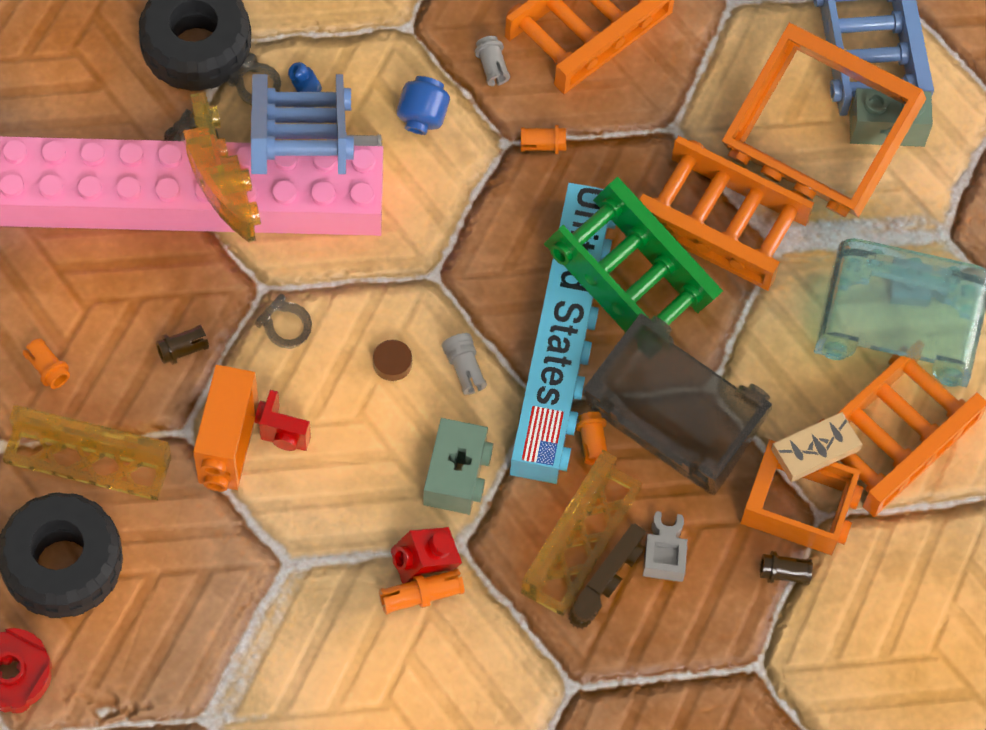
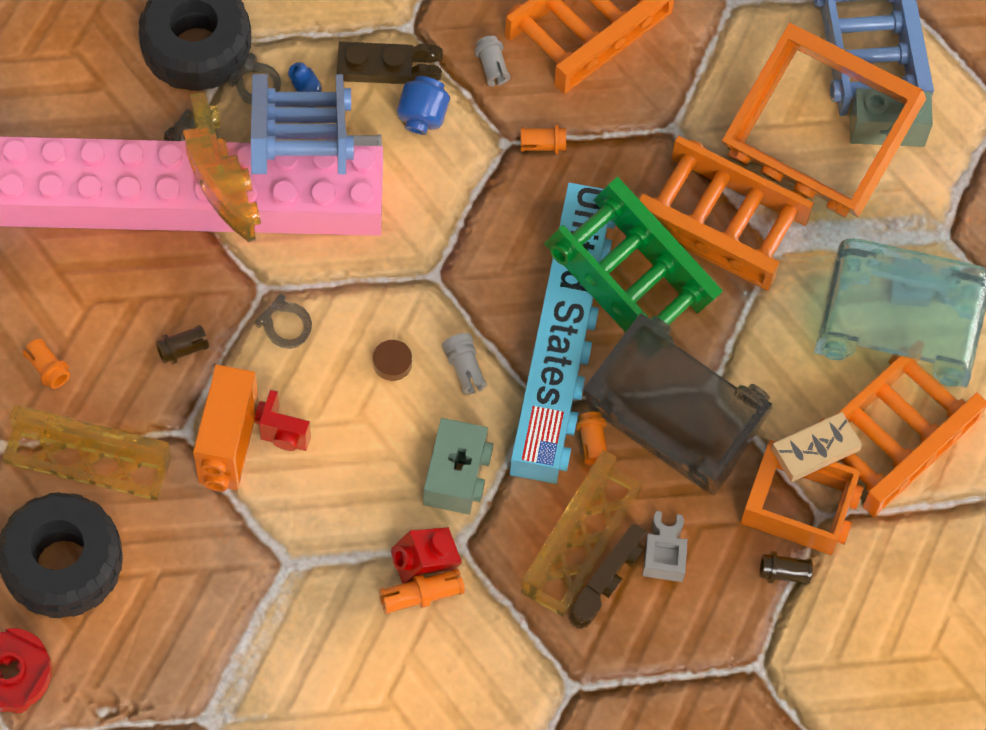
(387, 62): none -> dark brown hinge

